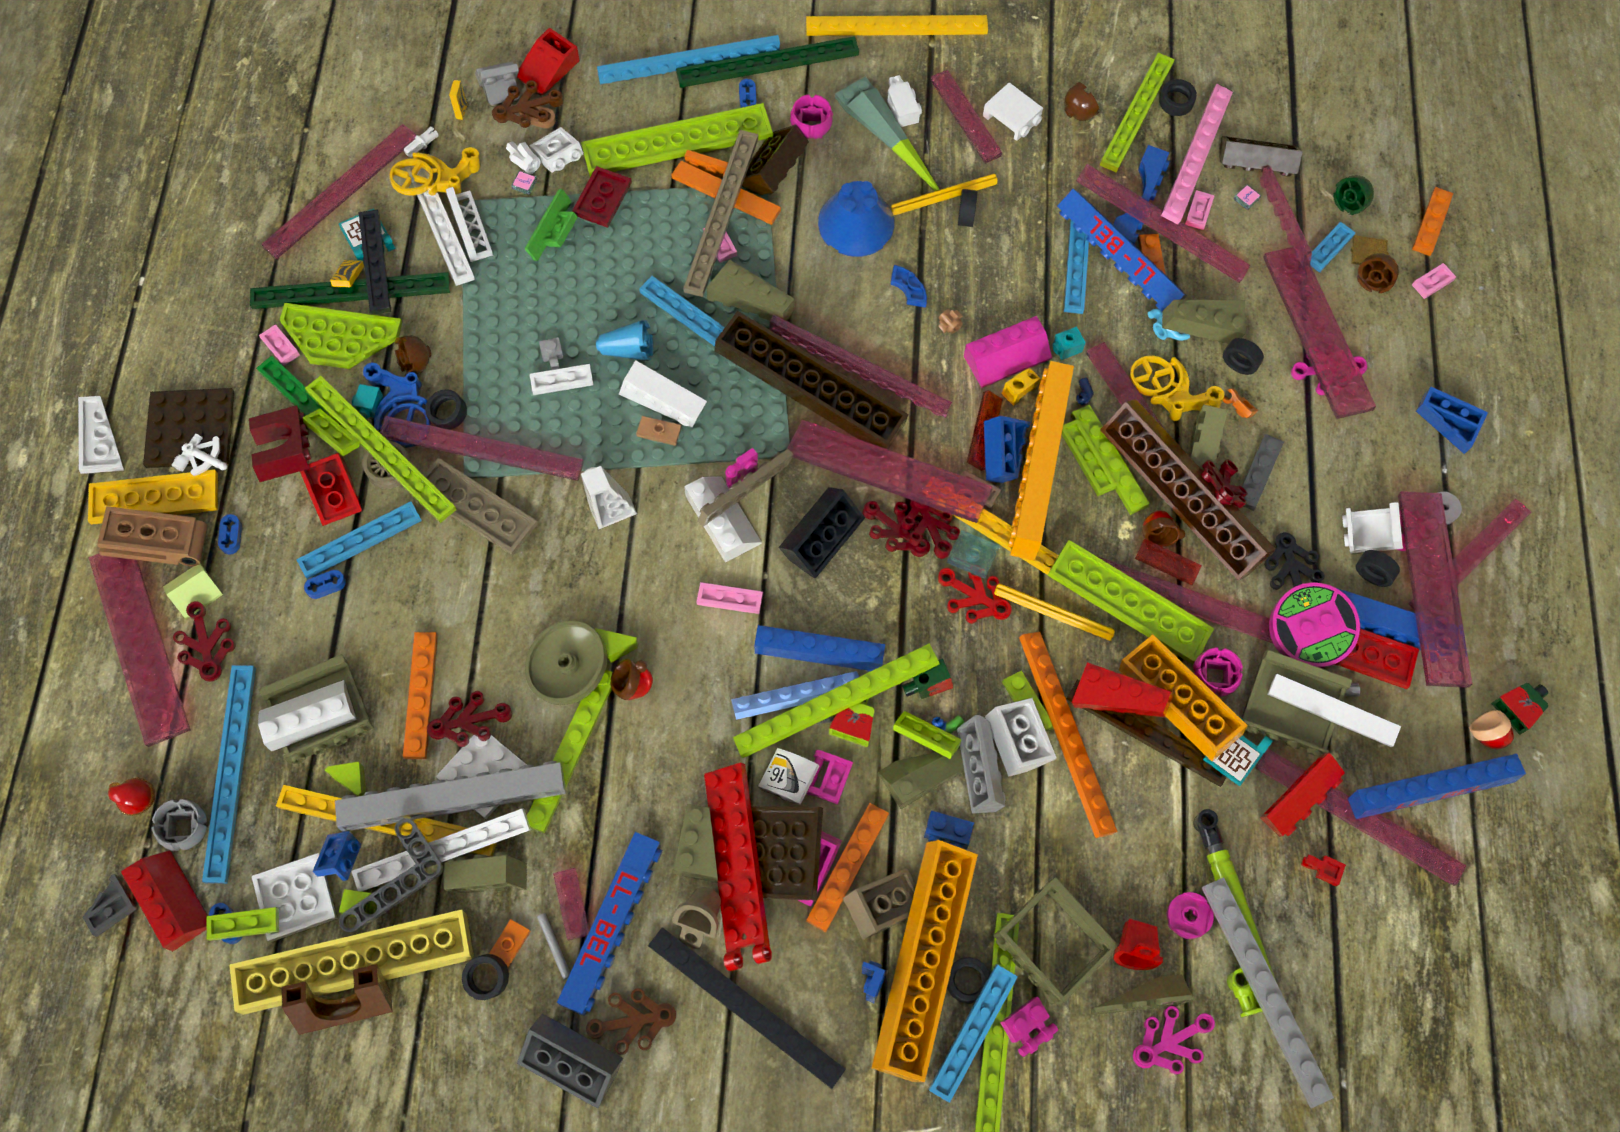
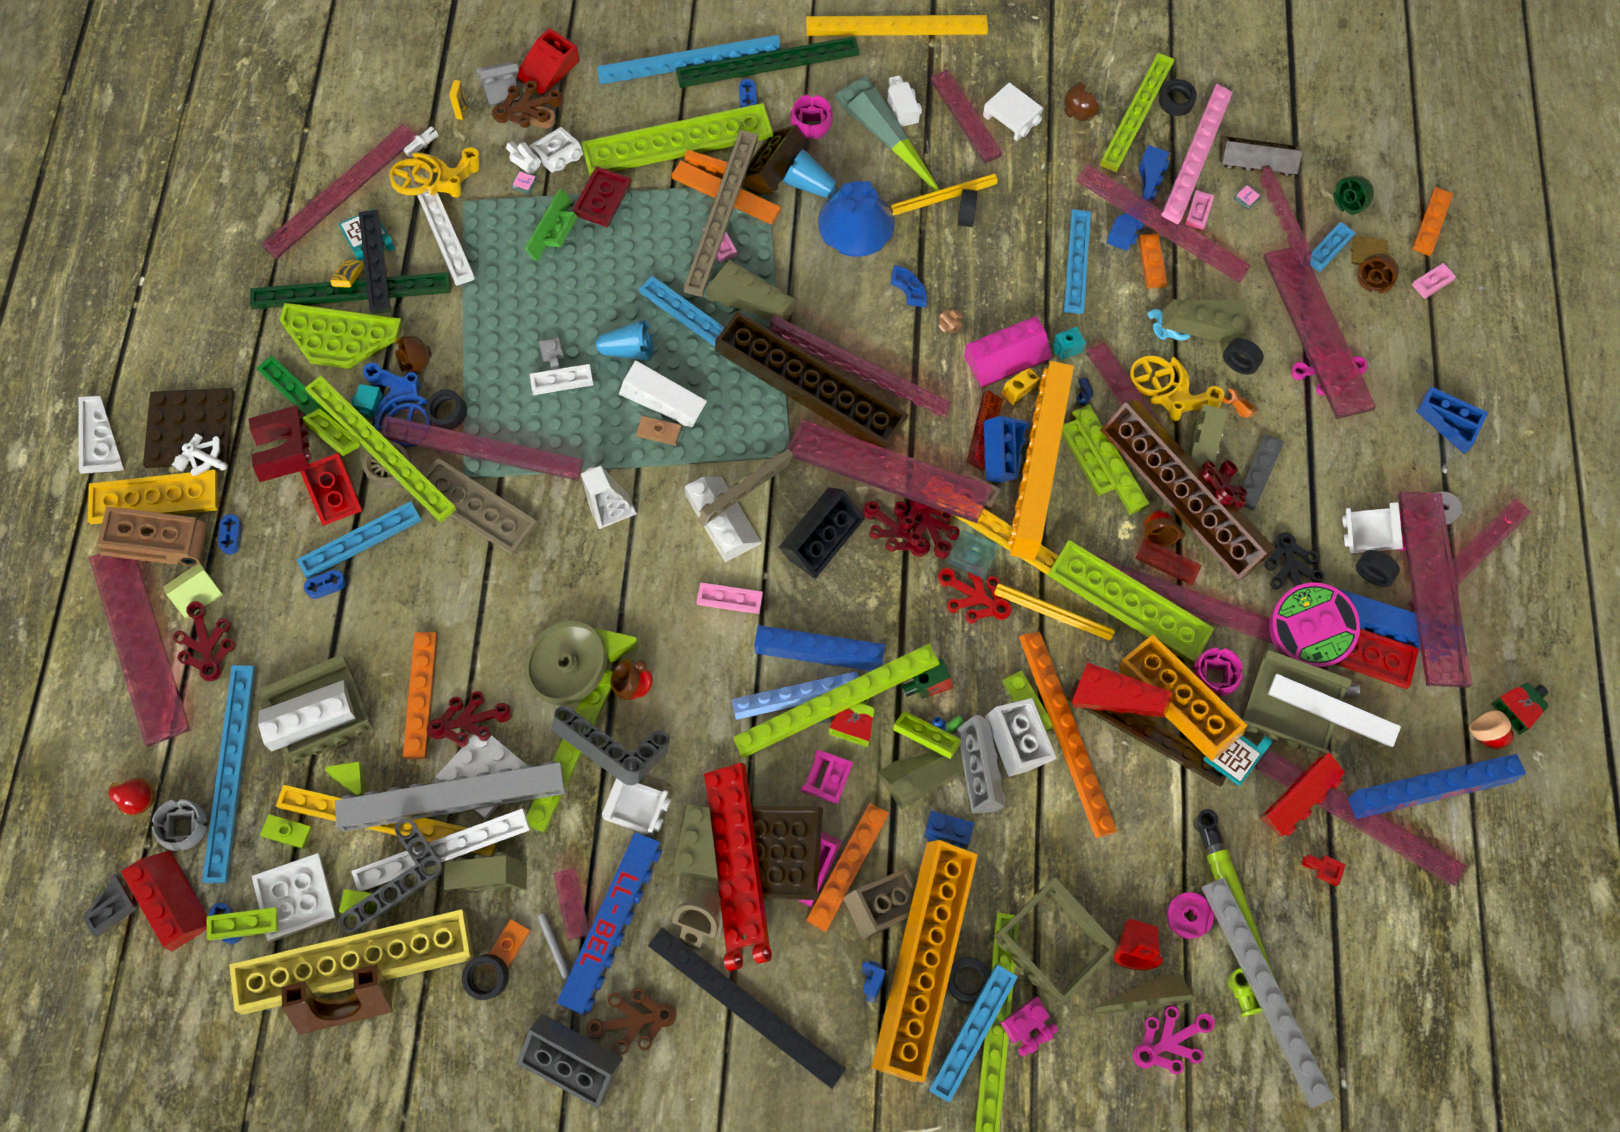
(279, 345): bright pink plate -> none
(286, 831): none -> lime plate
(337, 855): blue bracket -> none
(462, 224): white fence -> none
(607, 752): none -> dark grey beam
(636, 807): none -> white panel
(744, 465): dark pink plate -> none
(788, 776): white slope -> none
(810, 176): none -> dark azure cone
(1120, 249): blue brick -> none

